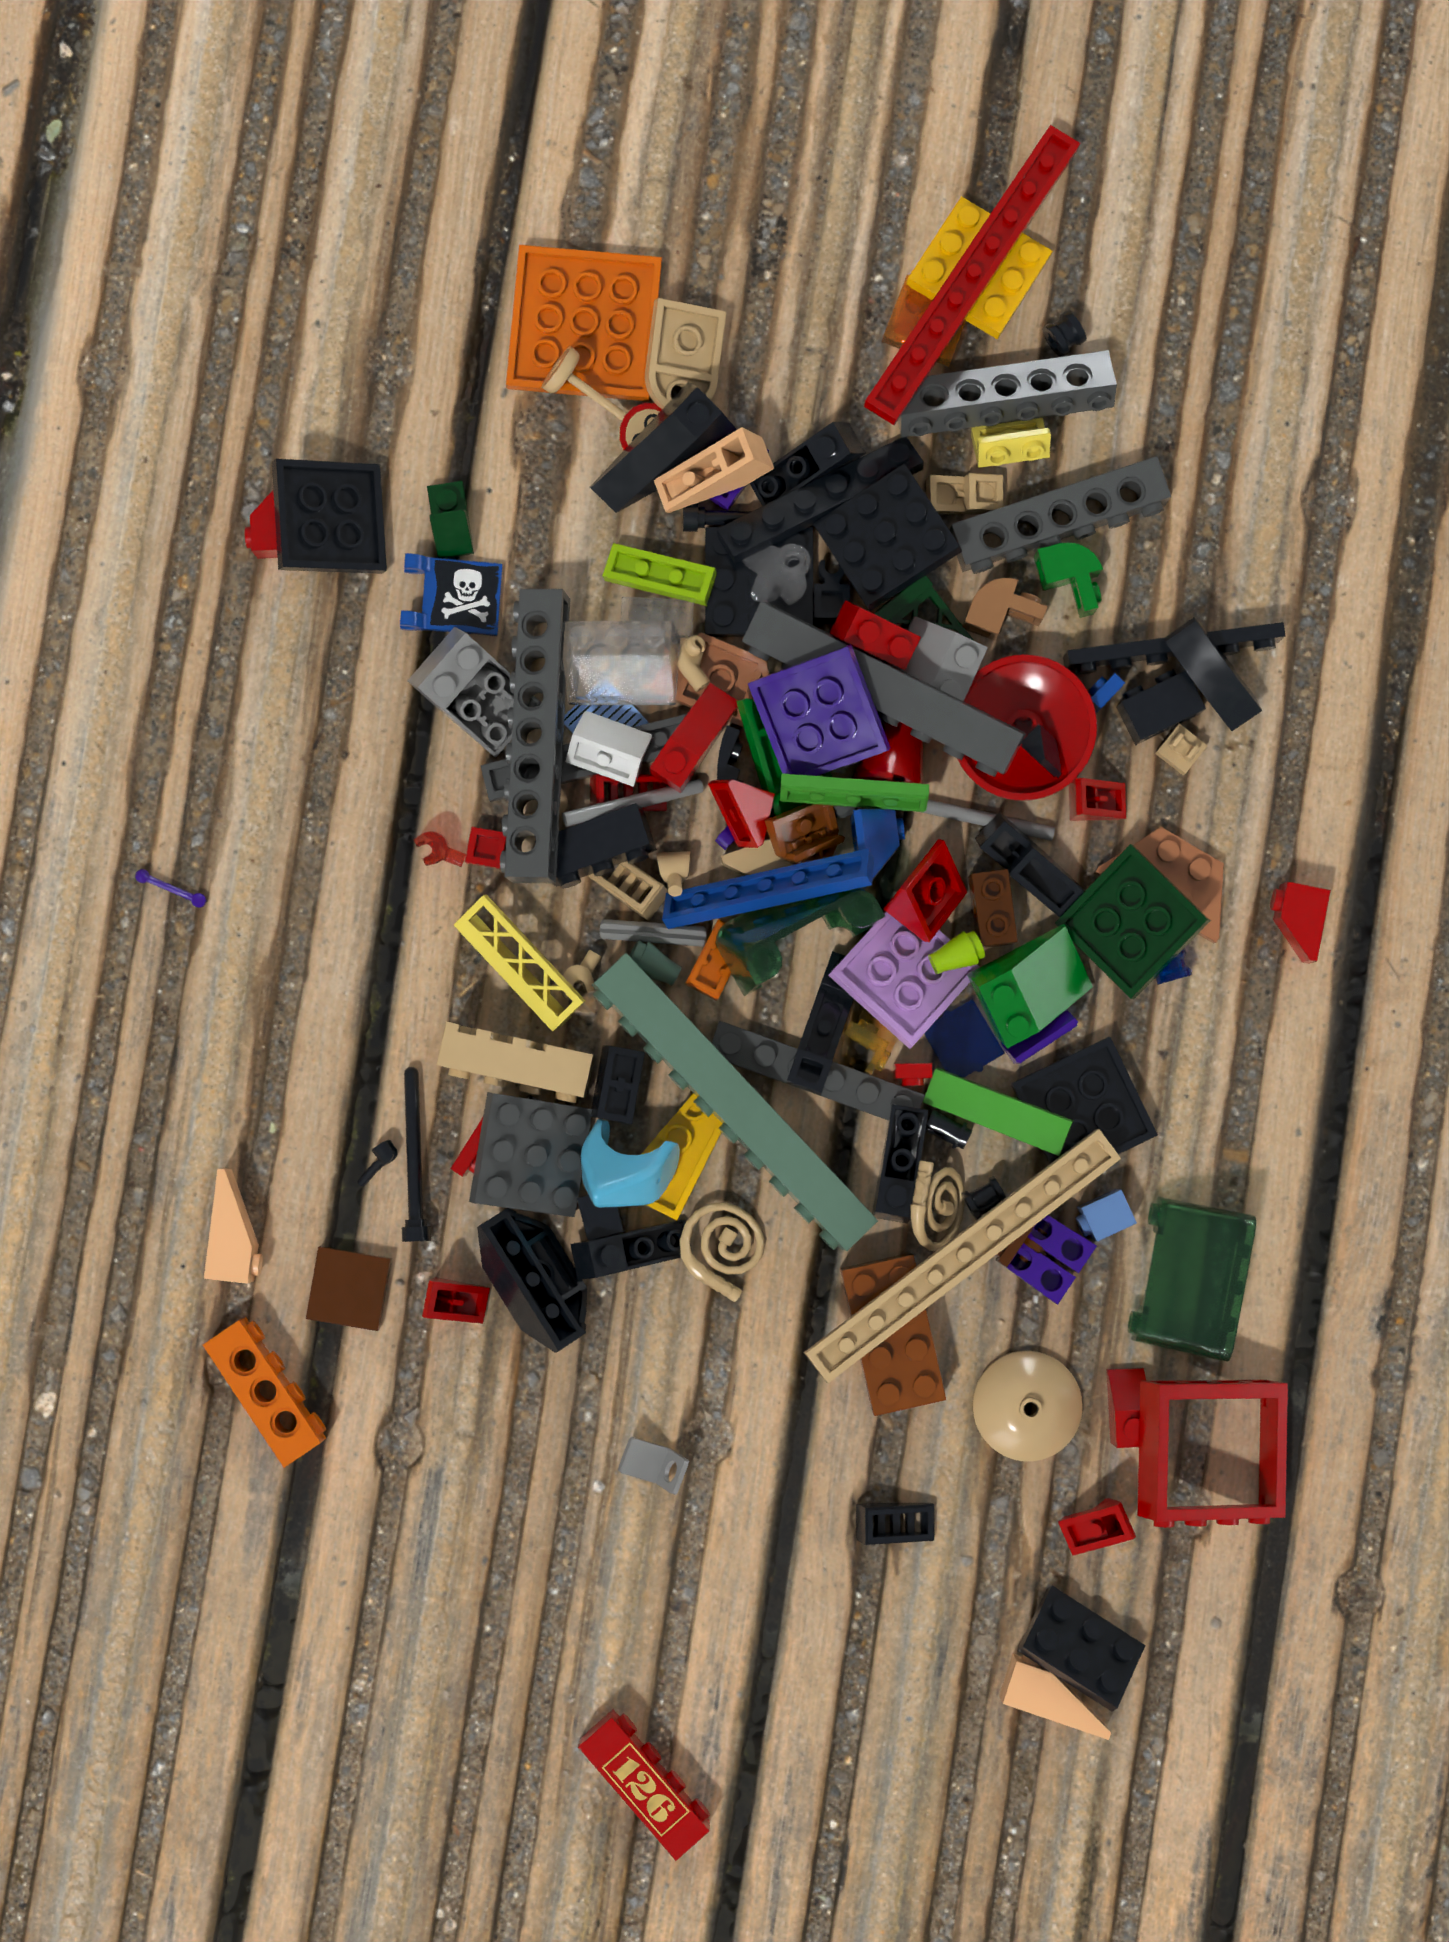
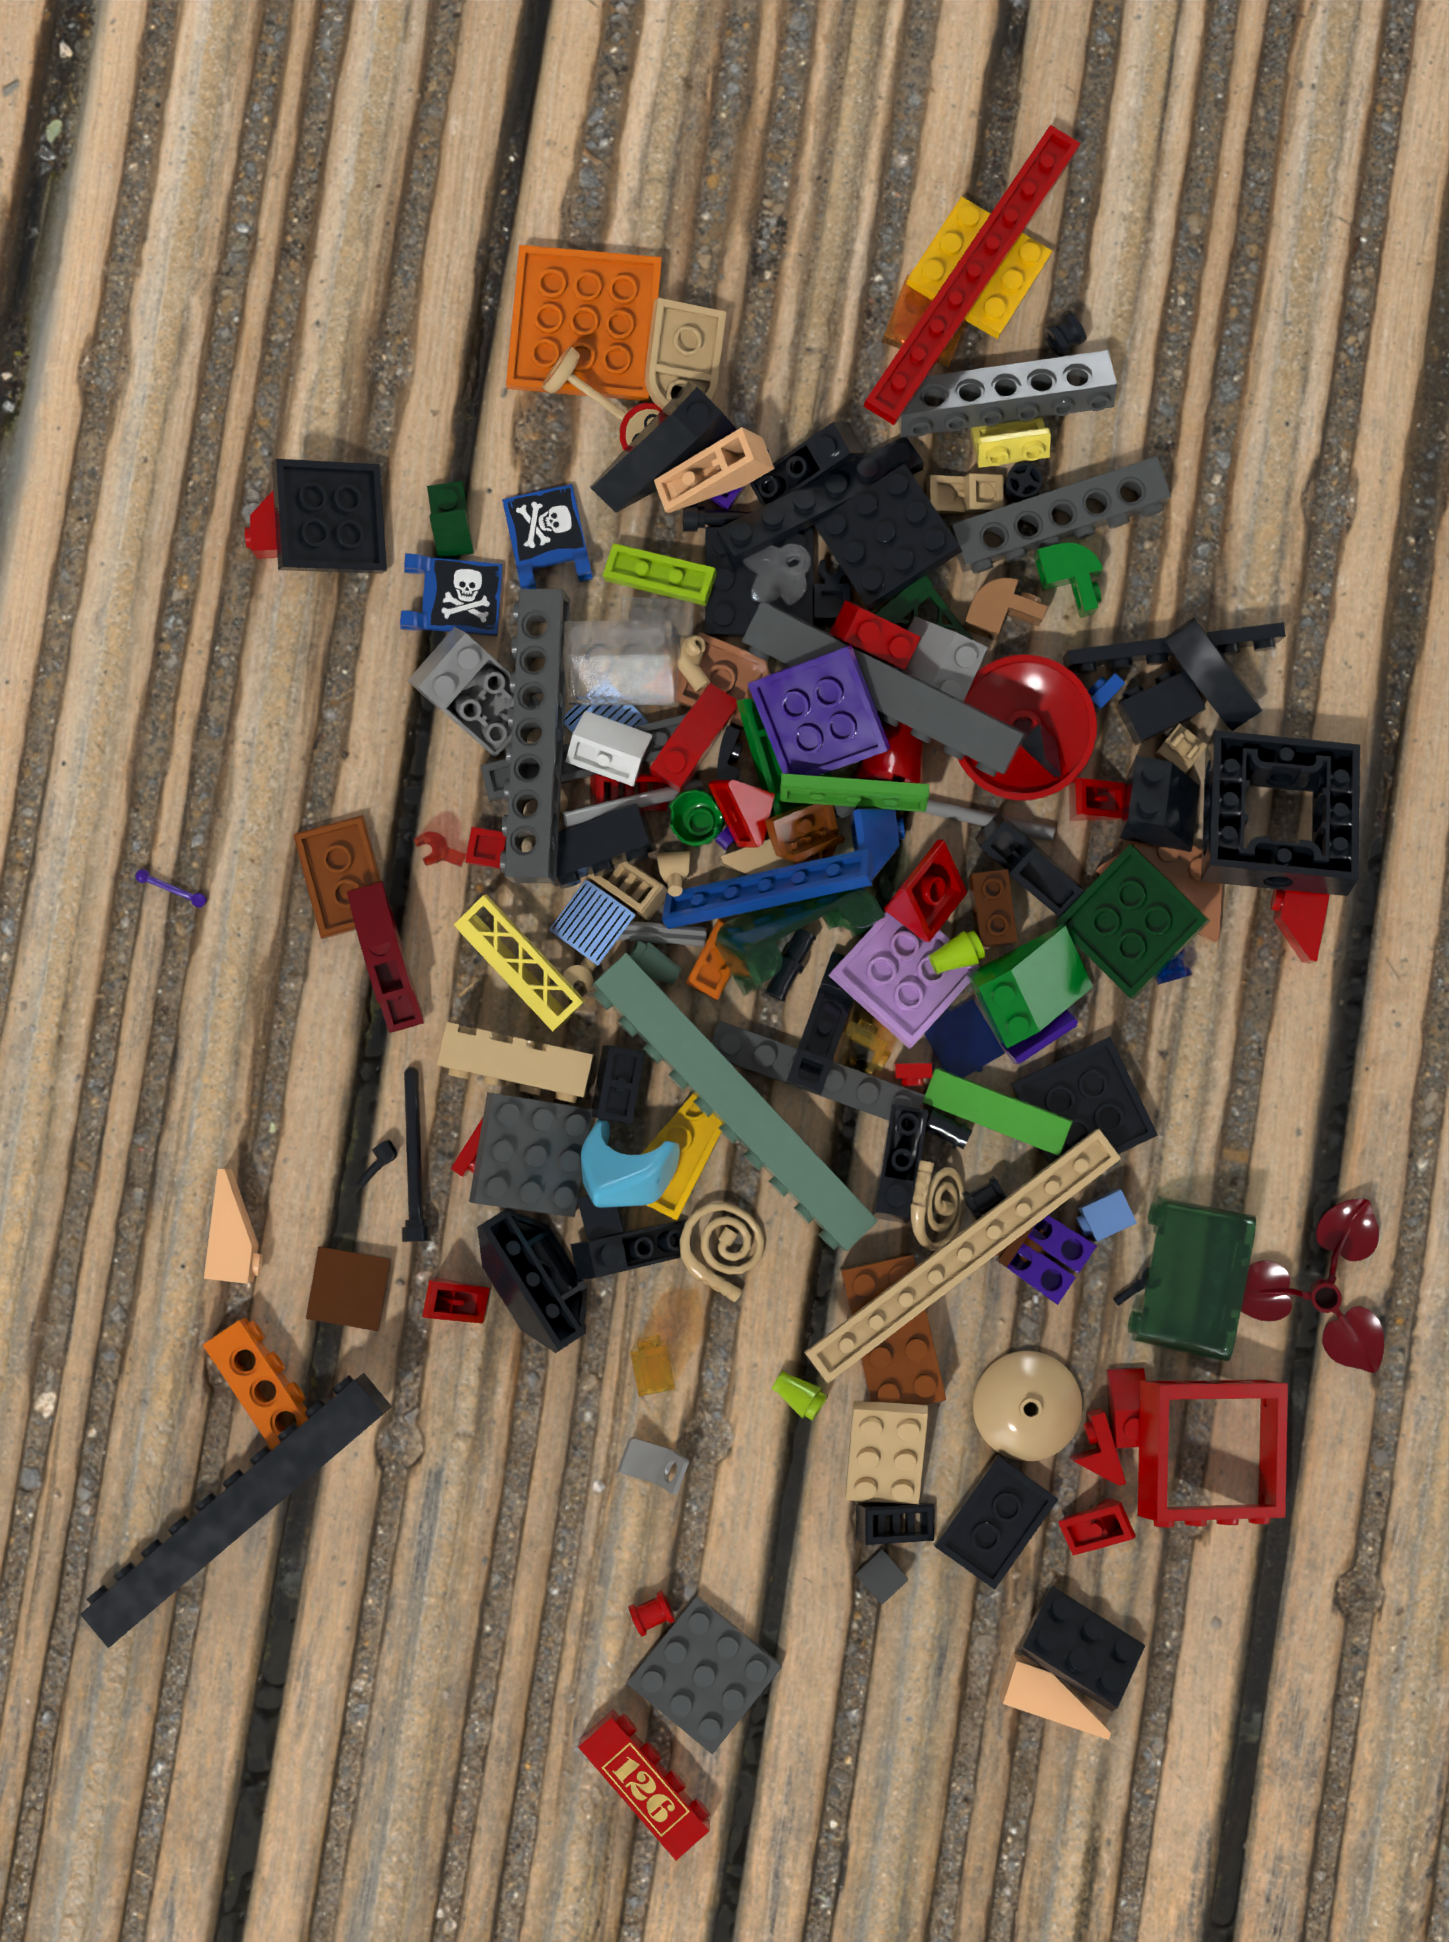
(236, 1509): none -> black brick
(333, 862): none -> dark orange tile
(385, 956): none -> dark red slope
(546, 533): none -> flag
(592, 922): none -> light blue sticker
(651, 1613): none -> red bush
(653, 1365): none -> clear yellow brick
(696, 818): none -> green hair
(704, 1674): none -> dark grey plate
(791, 964): none -> black pin
(801, 1395): none -> lime cone
(882, 1576): none -> dark grey slope
(886, 1452): none -> tan plate
(995, 1522): none -> black plate
(1026, 476): none -> black wheel
(1104, 1458): none -> red slope
(1137, 1286): none -> black hand
(1159, 805): none -> black slope
(1277, 762): none -> black brick
(1353, 1338): none -> dark red plant

